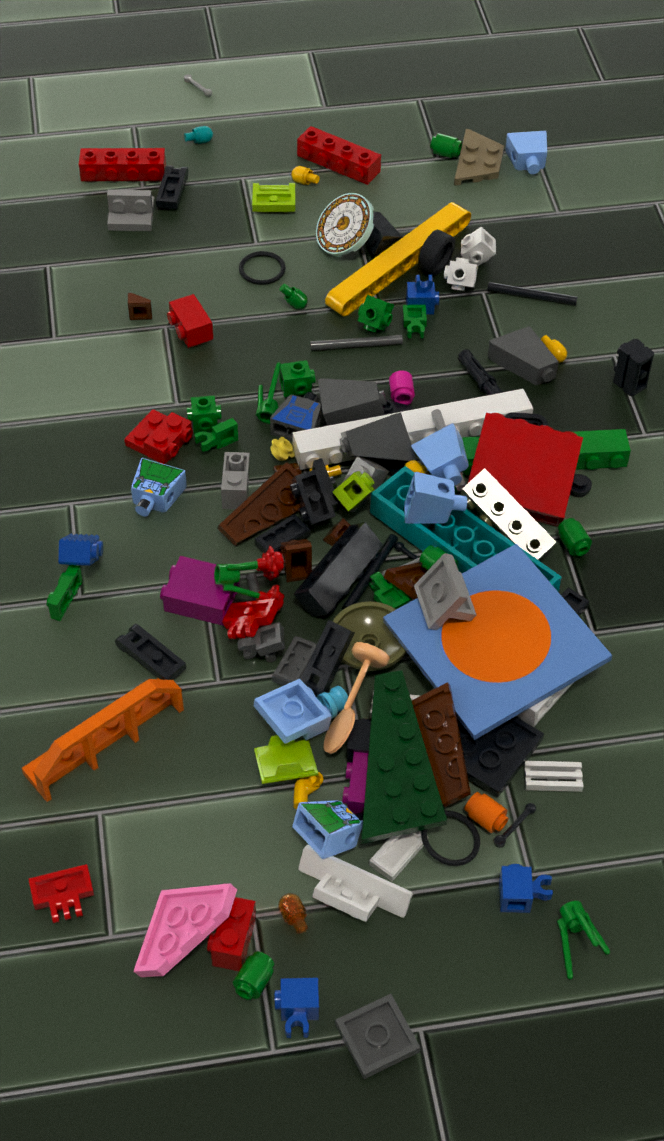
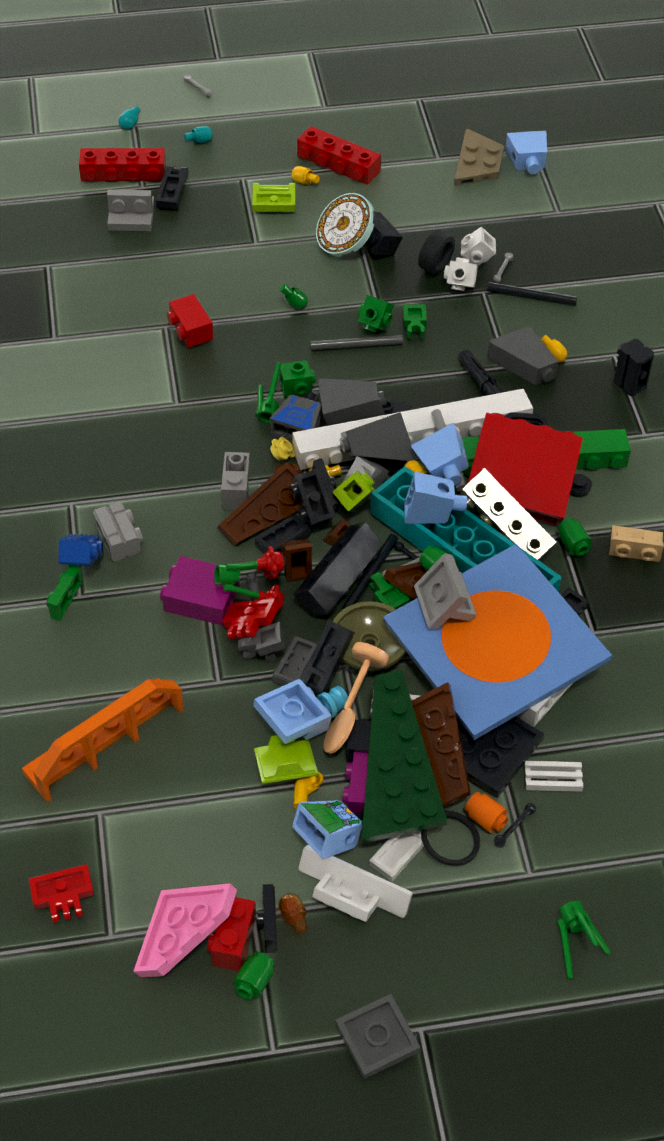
(117, 531): none -> light grey brick
(129, 118): none -> teal cylinder
(139, 307): reddish brown slope -> none
(151, 653): black plate -> none
(156, 486): torso -> none
(160, 435): red plate -> none
(204, 413): green brick -> none
(221, 435): green plate -> none
(262, 253): black tyre -> none
(267, 918): none -> black plate
(298, 1003): blue brick -> none
(394, 261): yellow beam -> none
(402, 387): dark pink brick -> none
(422, 294): blue brick -> none
(446, 146): green brick -> none
(508, 257): none -> light grey hinge
(519, 890): blue brick -> none
(636, 543): none -> tan bracket

